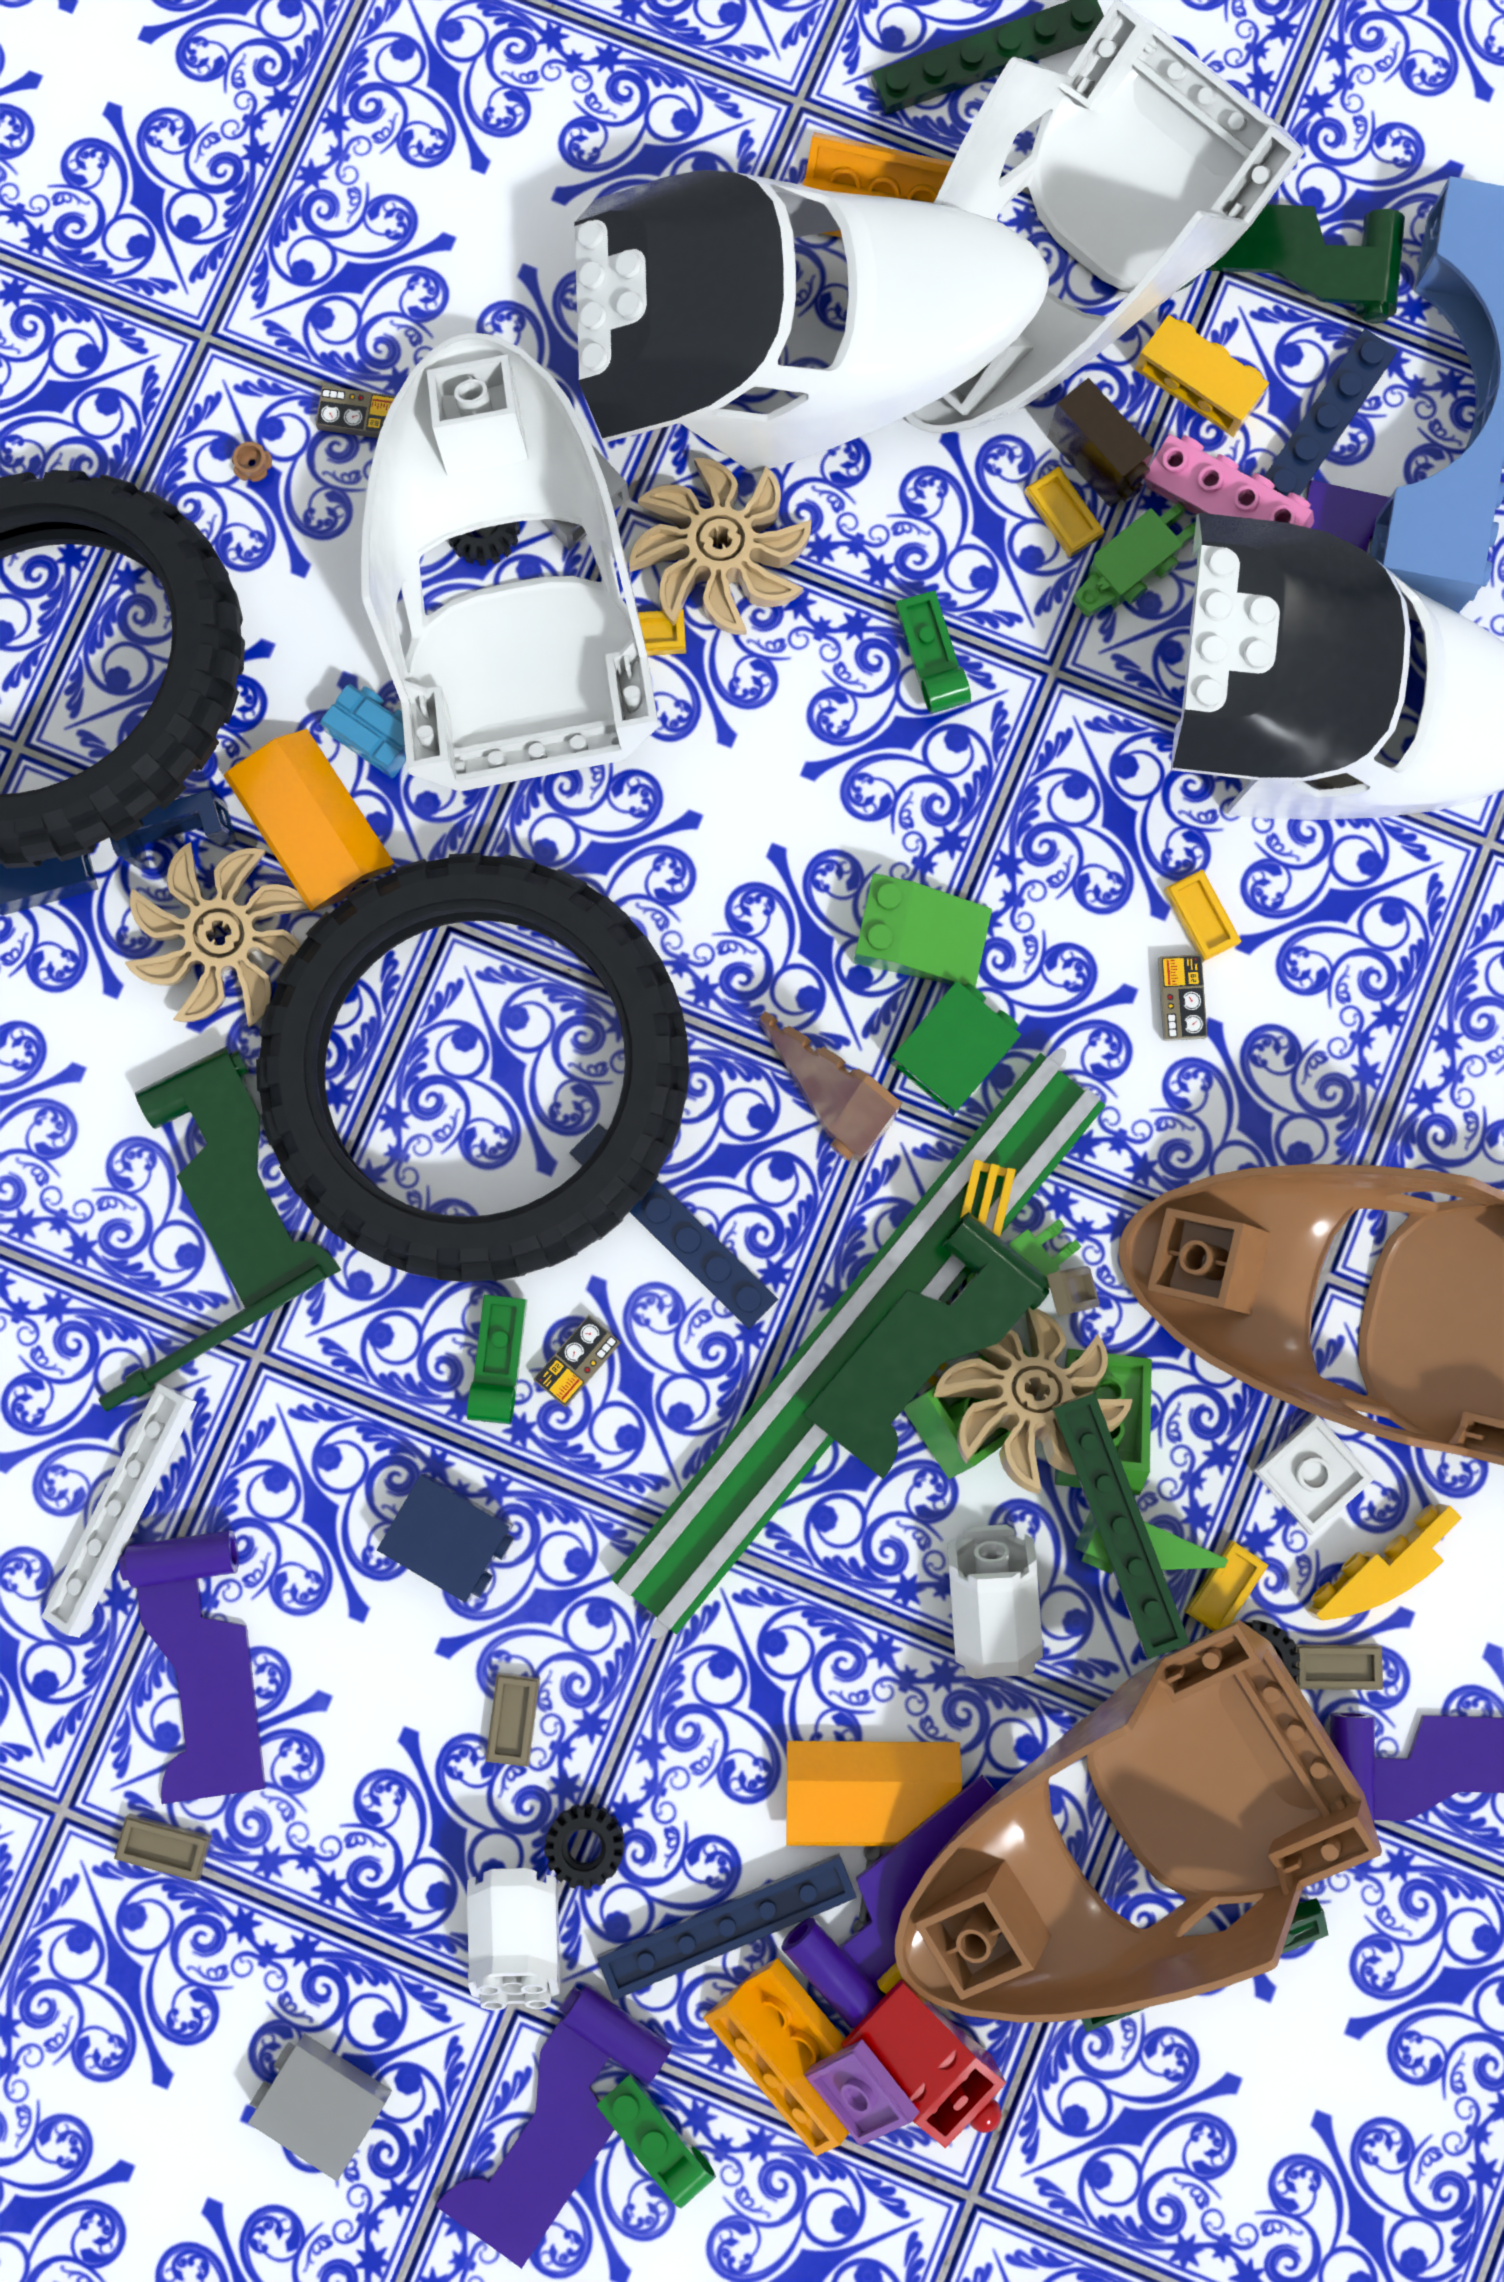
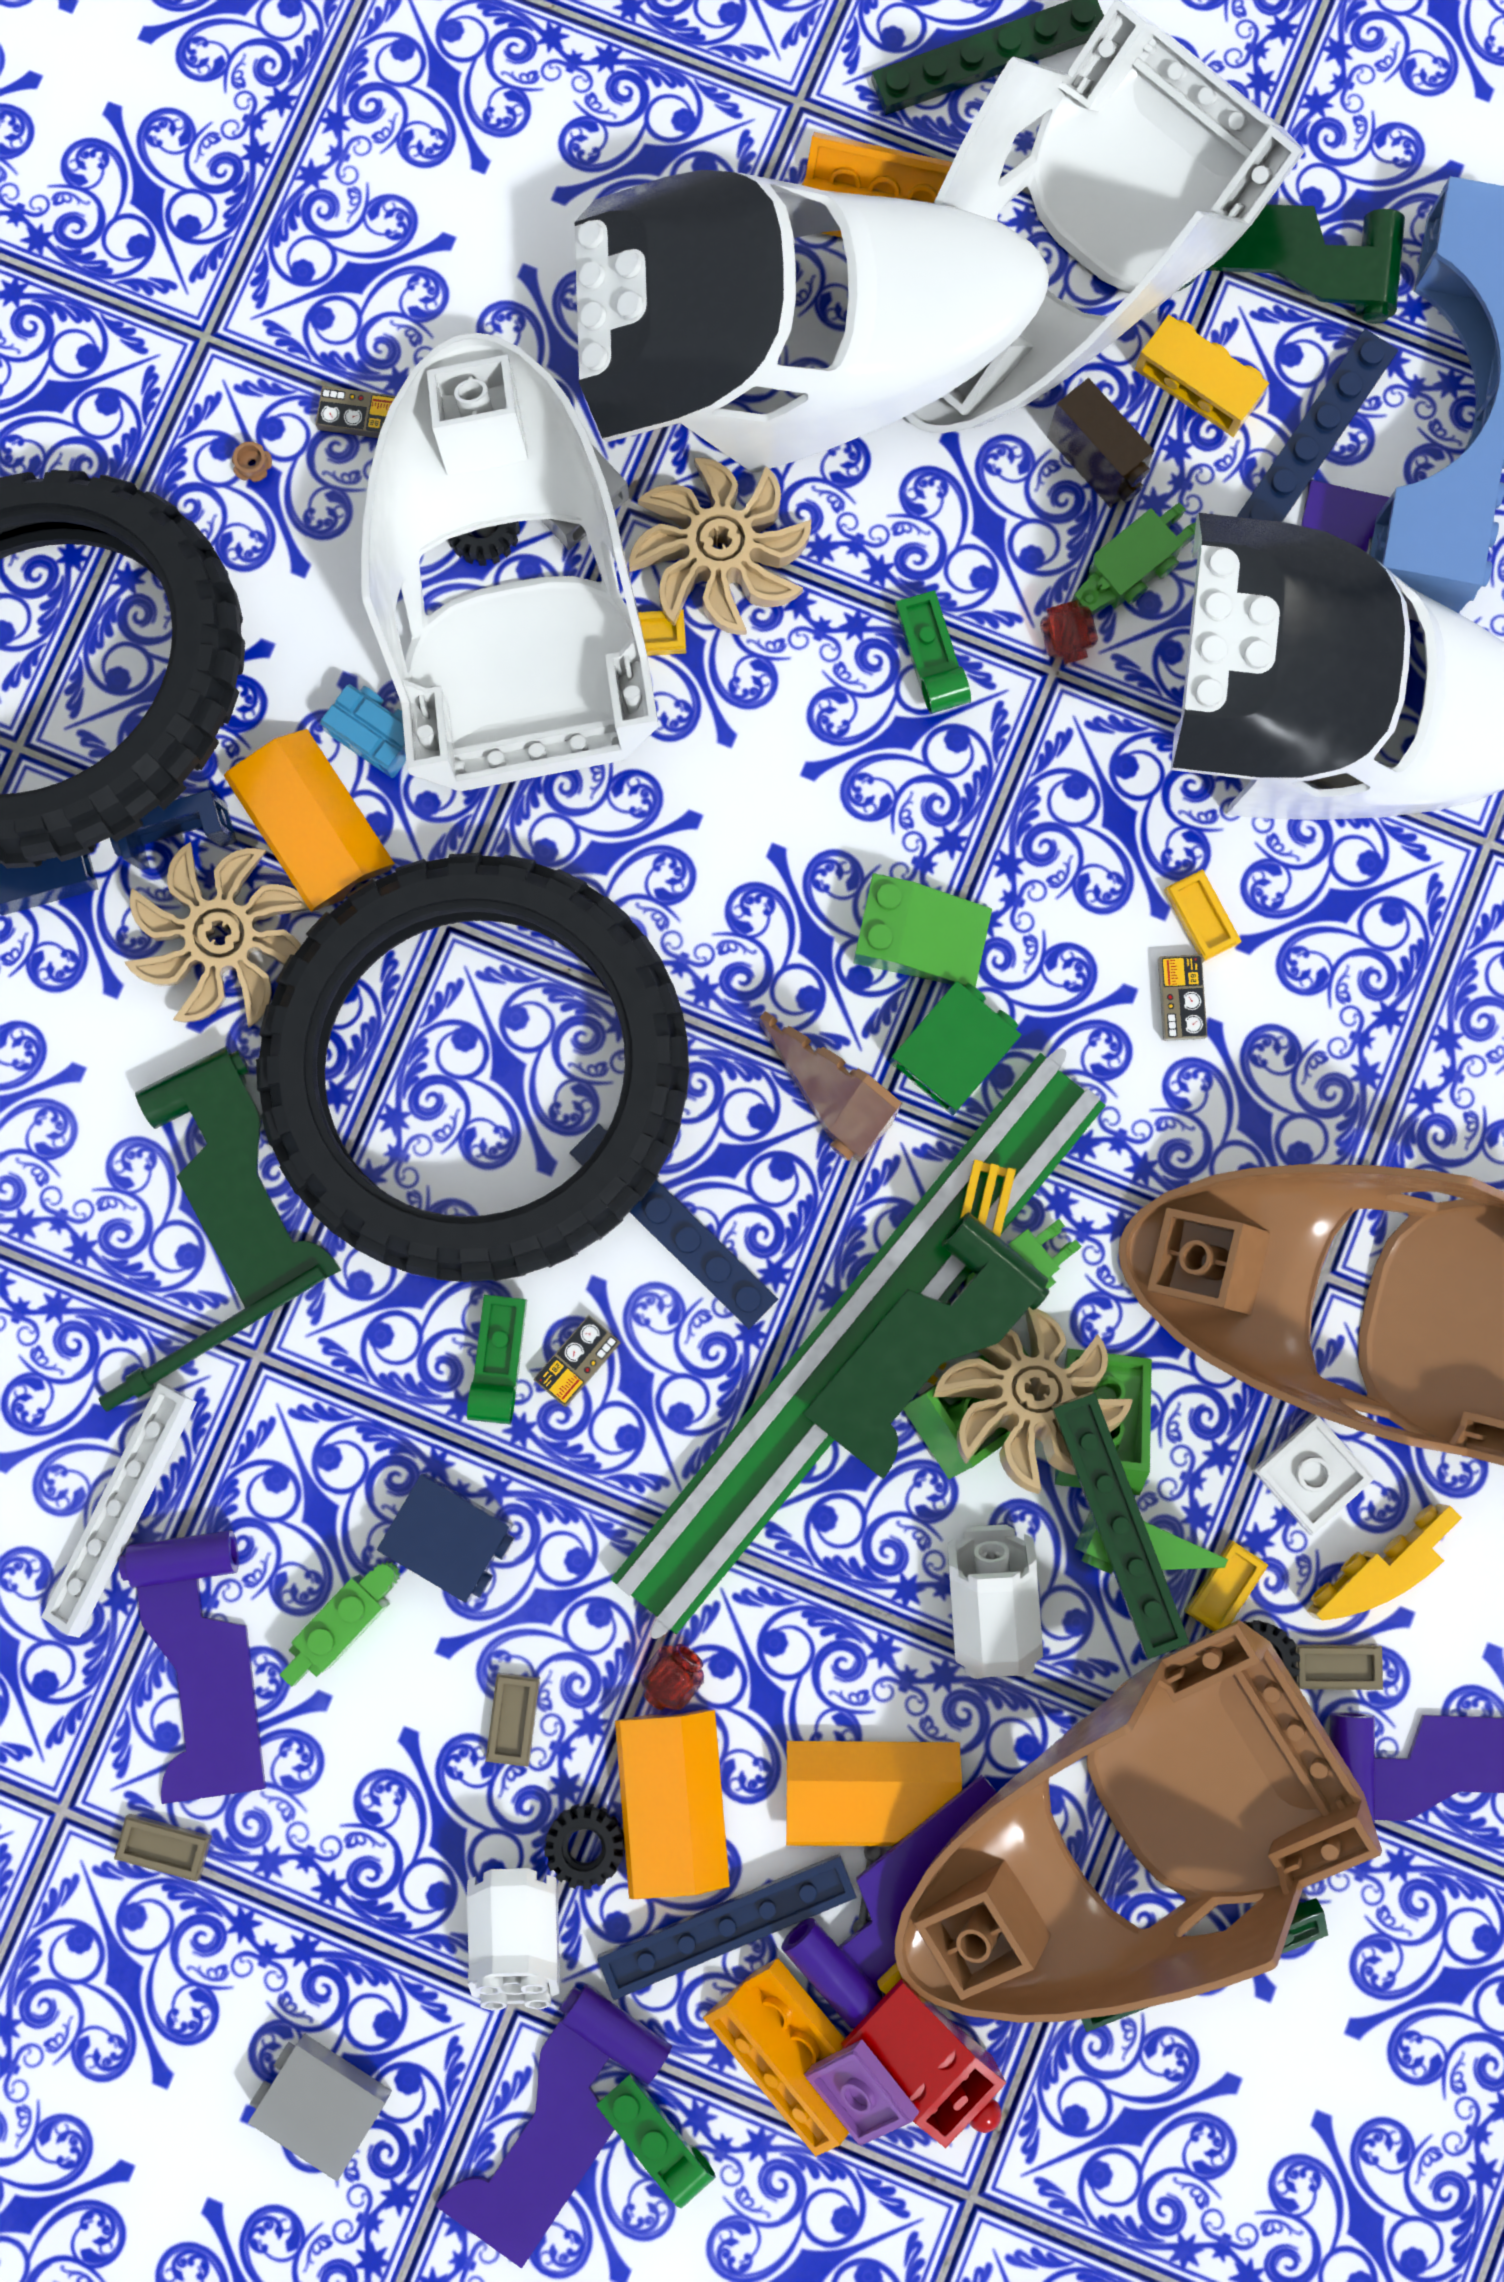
(340, 1622): none -> bright green hinge
(672, 1677): none -> clear red head
(672, 1805): none -> light orange slope
(1064, 512): yellow tile -> none
(1068, 631): none -> clear red head
(1073, 1290): dark tan tile -> none
(1216, 486): bright pink brick -> none

